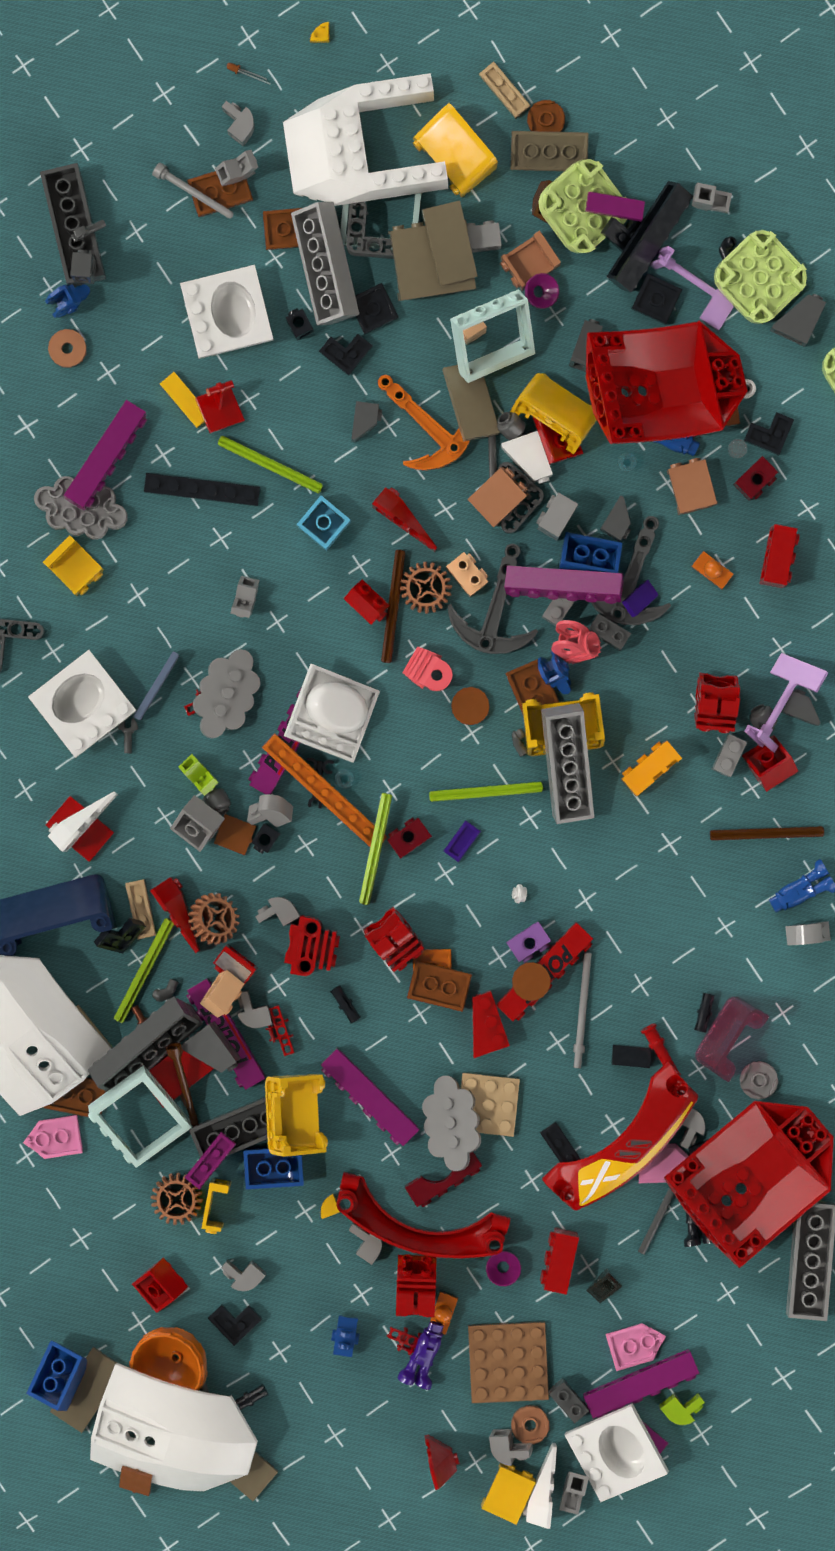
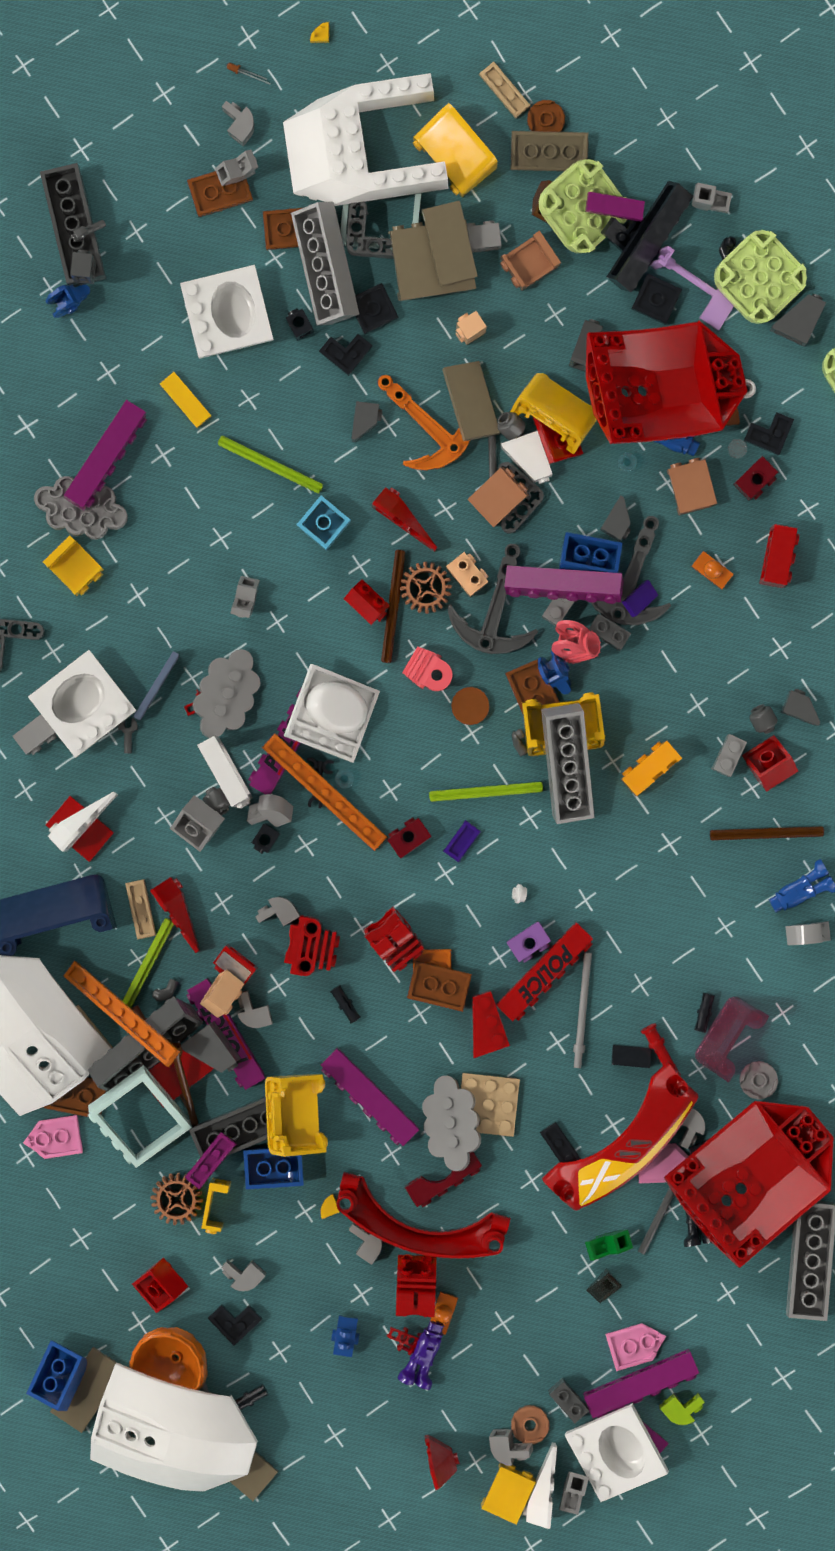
(34, 735): none -> light grey brick
(67, 337): nougat tile -> none
(120, 940): black plate -> none
(122, 1013): none -> orange tile
(135, 1480): dark orange piece -> none
(162, 172): light grey piece -> none
(198, 774): lime brick -> none
(202, 489): black plate -> none
(219, 407): red plate -> none
(225, 772): none -> white window
(225, 928): nougat gear -> none
(235, 834): dark orange piece -> none
(280, 1037): red piece -> none
(375, 848): lime axle -> none
(503, 356): light aqua window -> none
(503, 1278): magenta piece -> none
(508, 1362): medium nougat plate -> none
(531, 981): dark orange tile -> none
(549, 287): magenta piece -> none
(557, 516): light grey brick -> none
(559, 1260): red brick -> none
(609, 1243): none -> green brick
(716, 702): red piece -> none
(796, 673): lavender piece -> none

